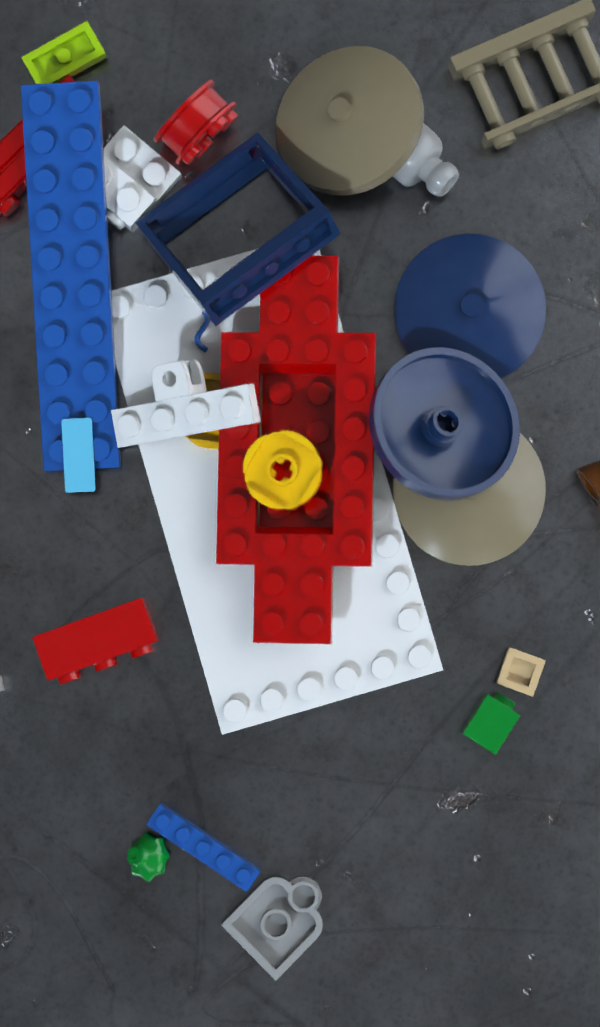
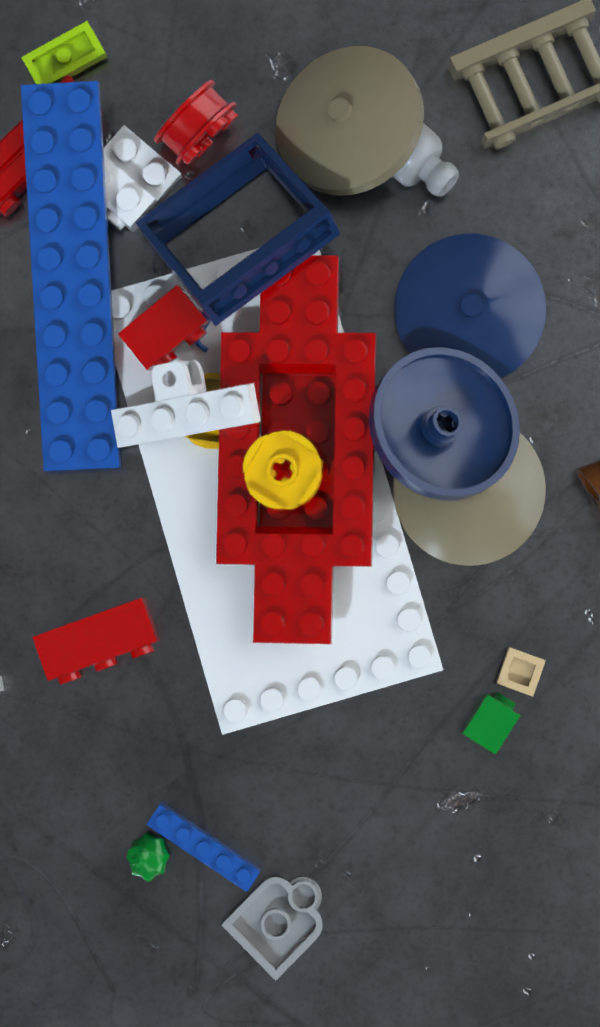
(78, 455): medium azure sticker -> none
(164, 329): none -> red brick

